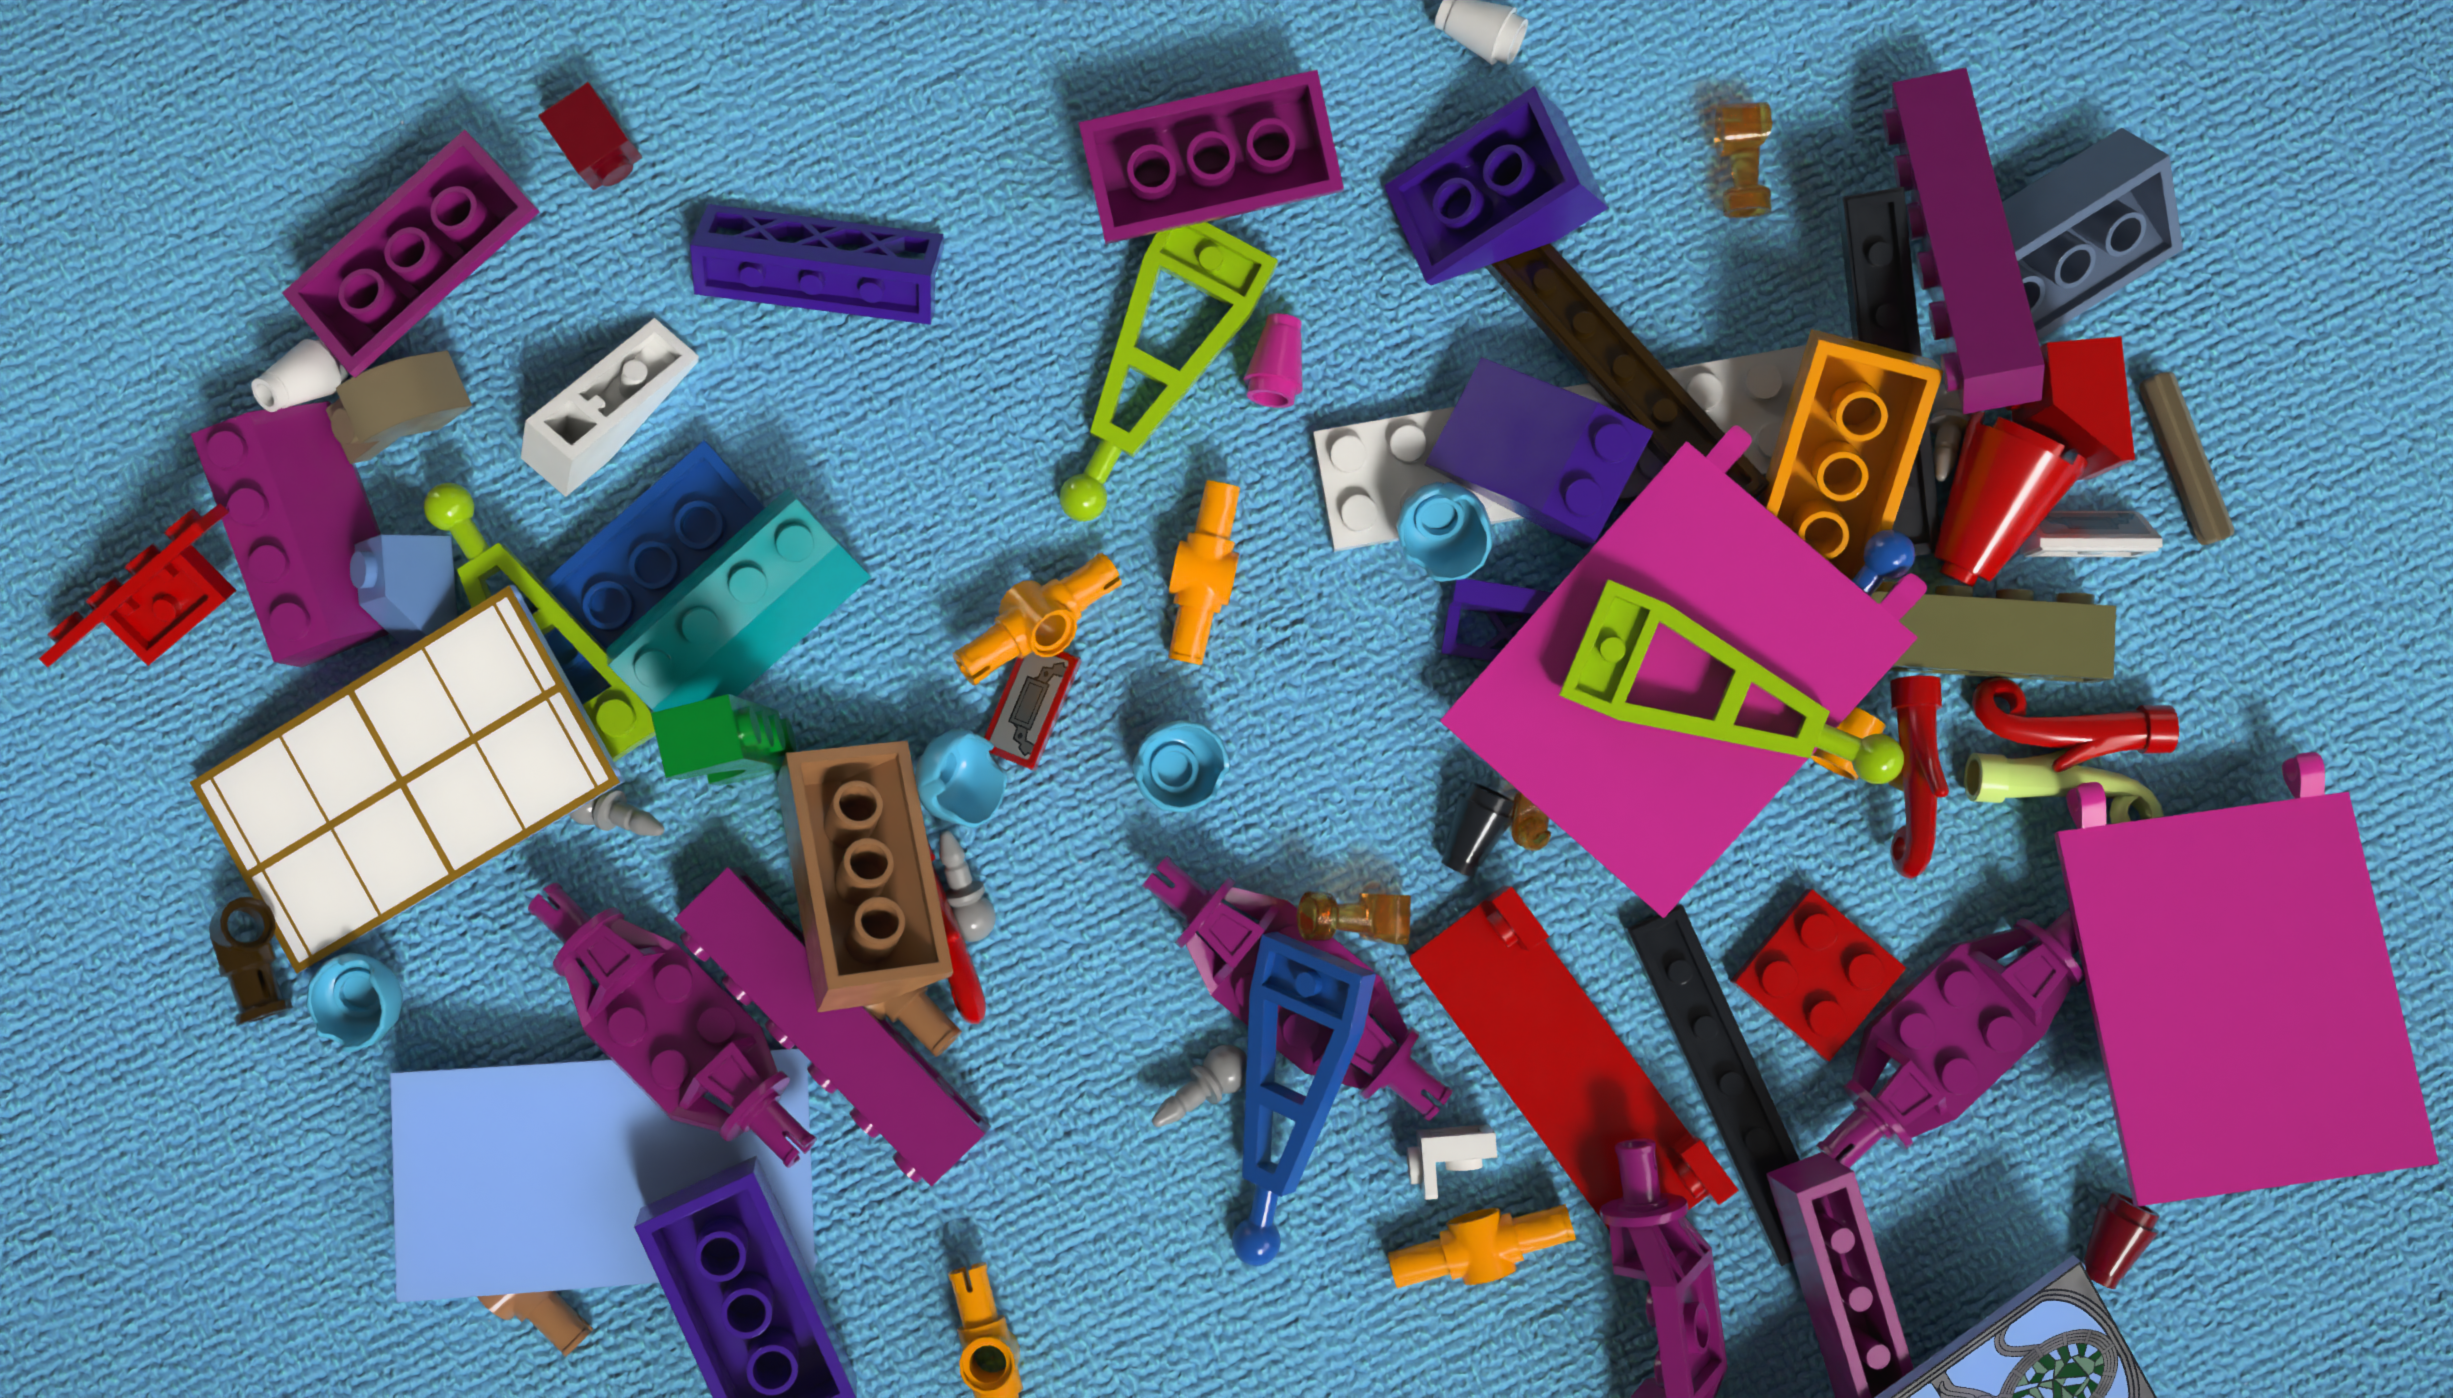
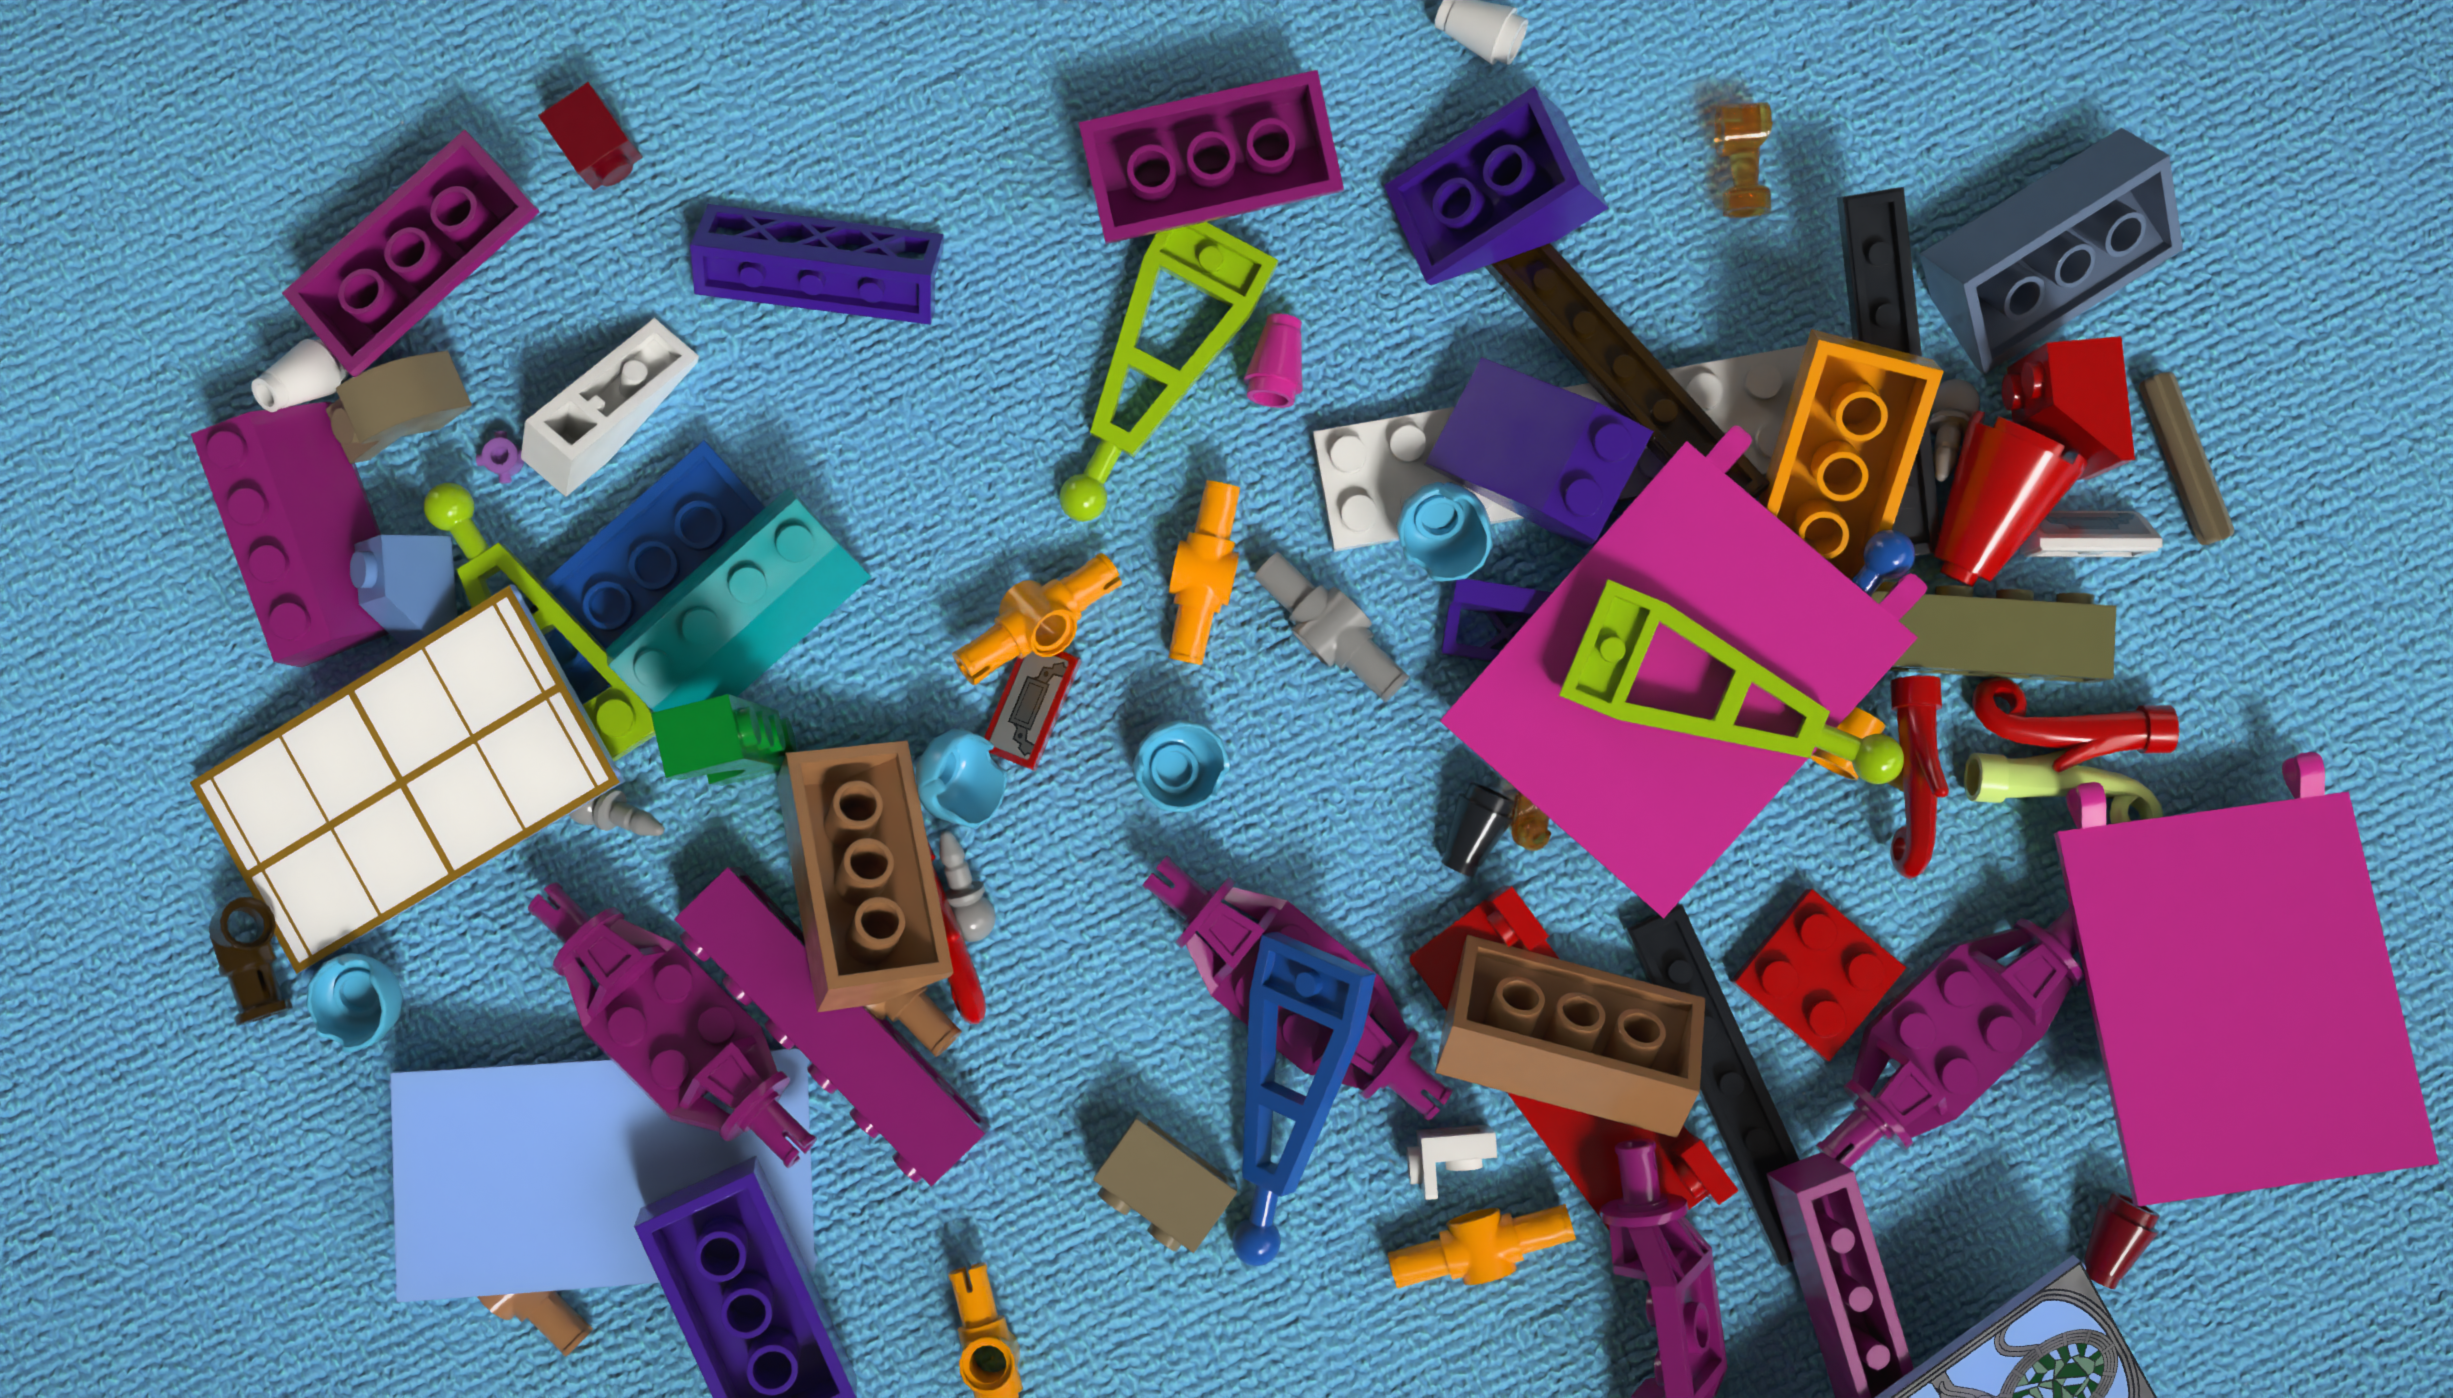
(160, 602): red bracket -> none
(501, 457): none -> medium lavender piece
(1164, 1185): none -> dark tan brick
(1221, 1073): light grey bar -> none
(1331, 626): none -> light grey pin
(1374, 917): clear orange leg -> none
(1573, 1036): none -> medium nougat slope
(1965, 243): magenta brick -> none

